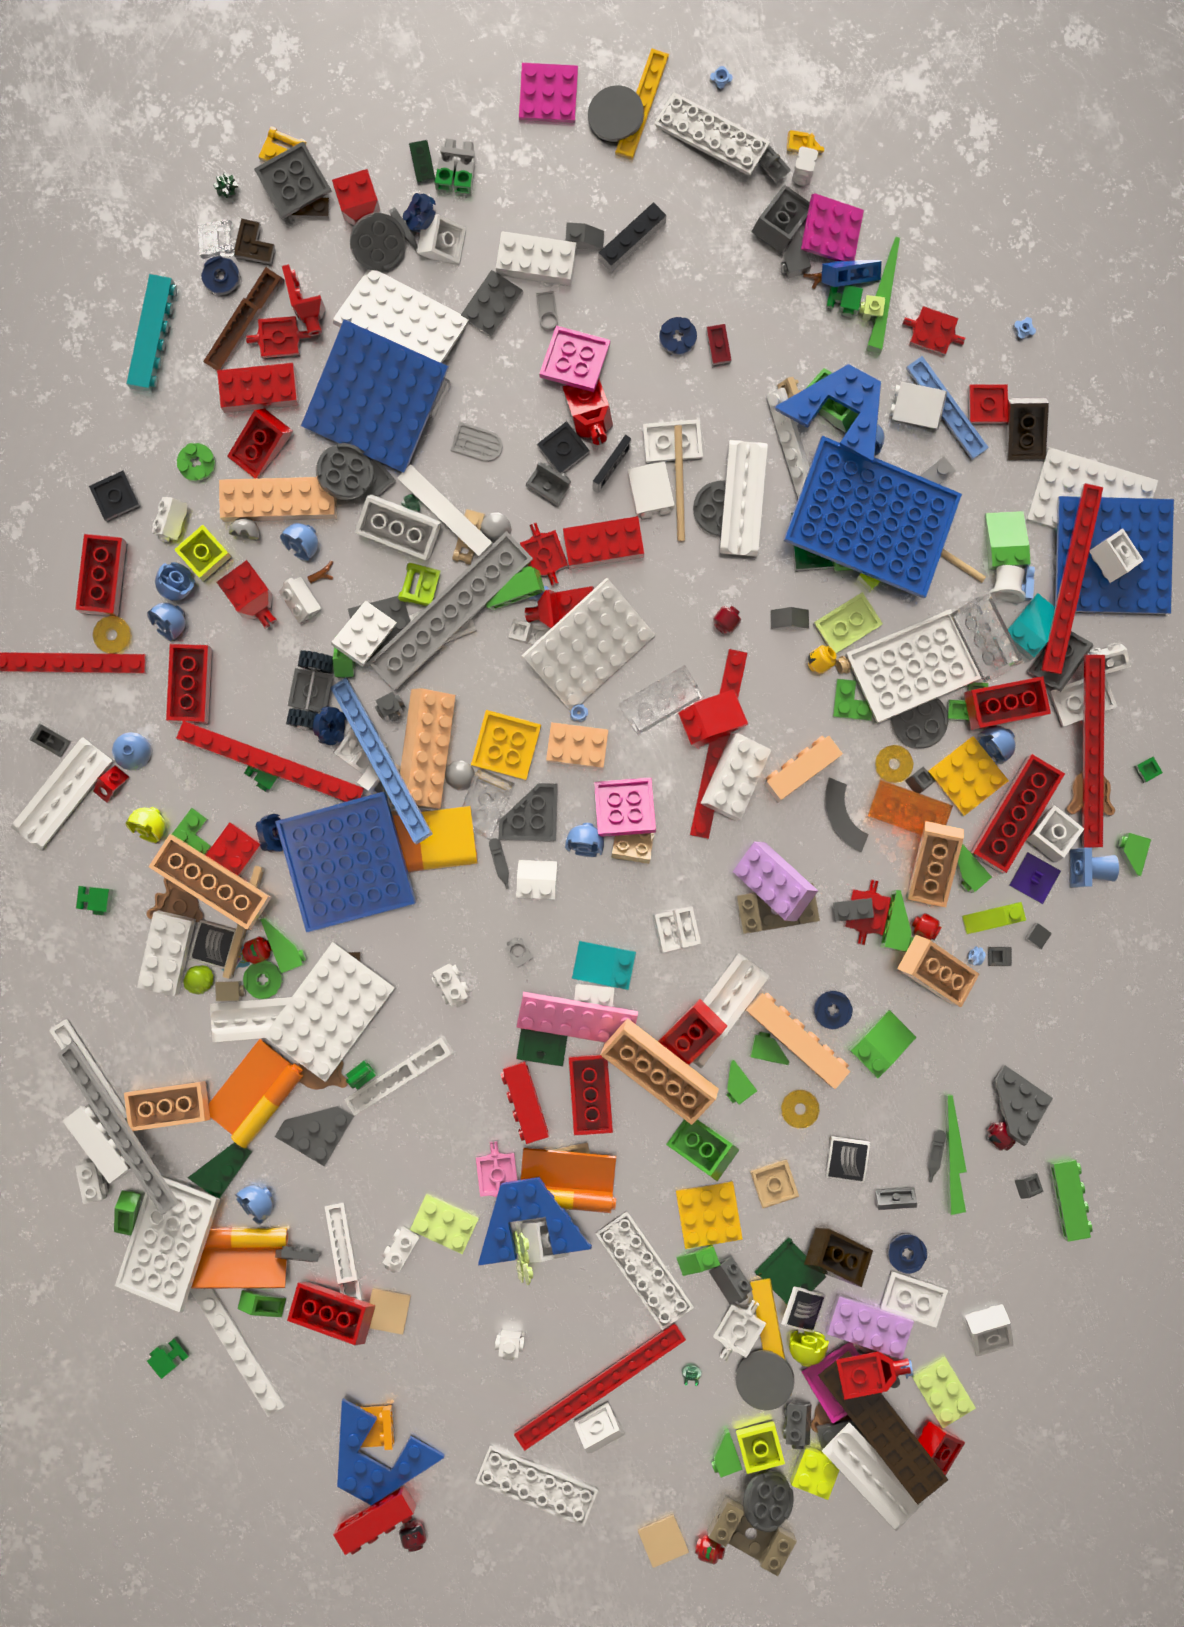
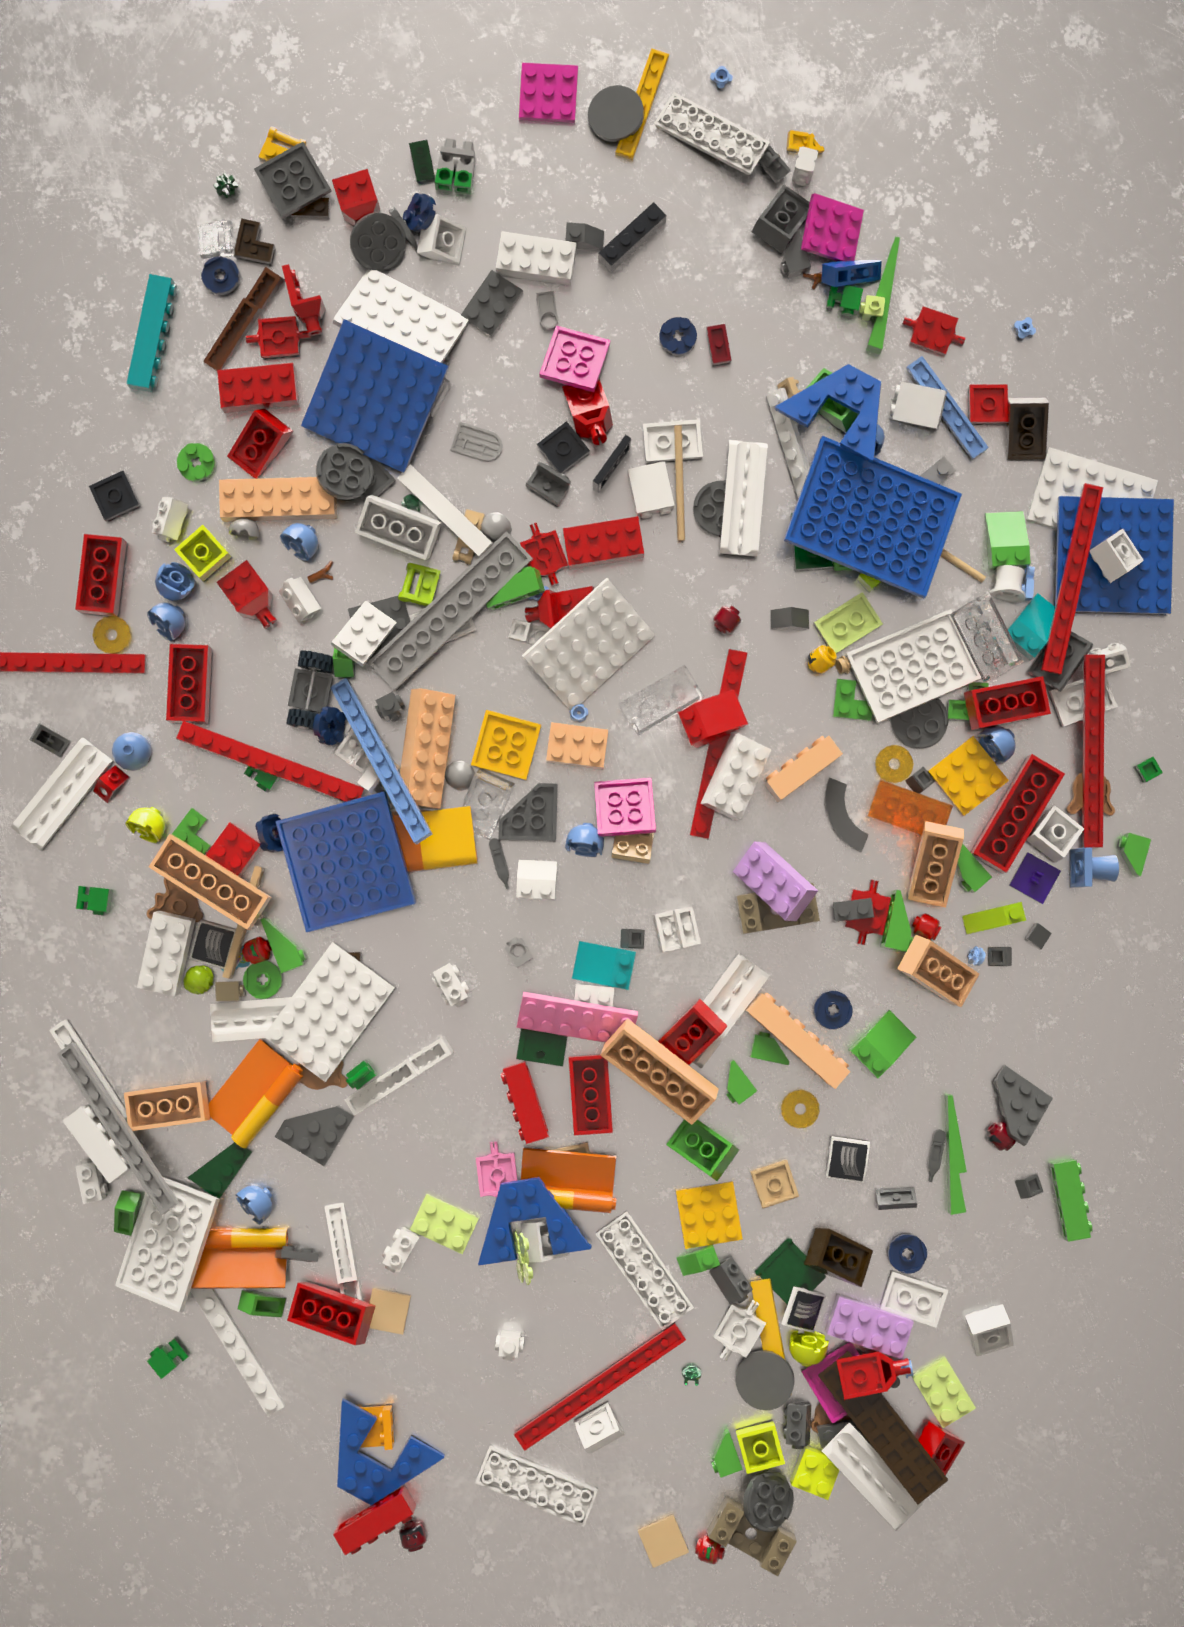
(632, 938): none -> dark grey slope

